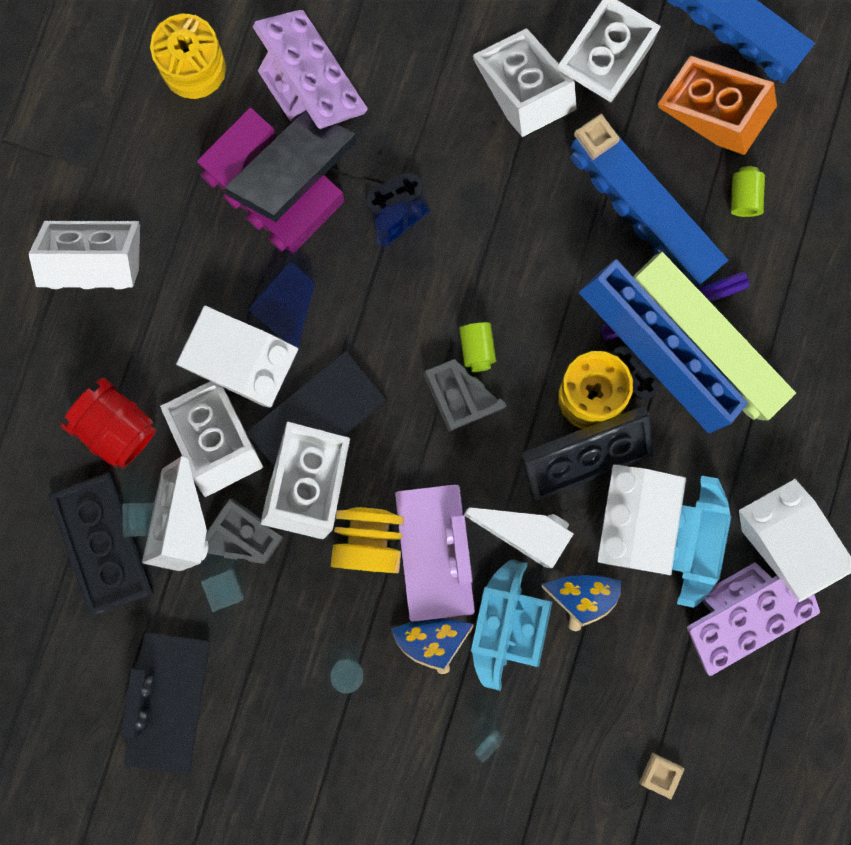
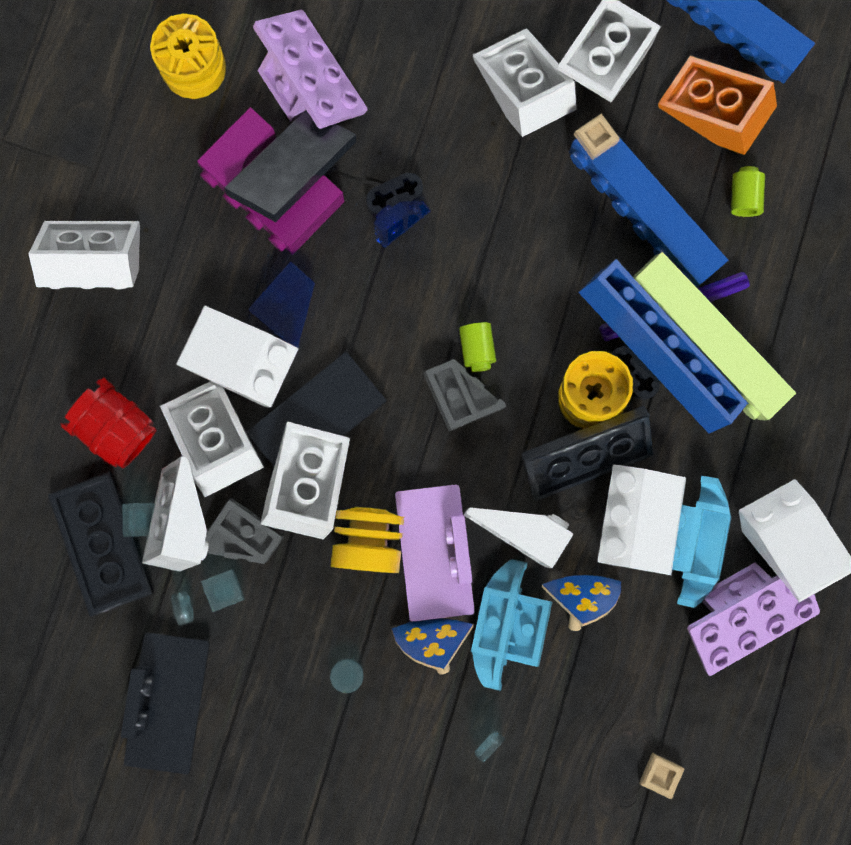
(182, 607): none -> clear light blue tile

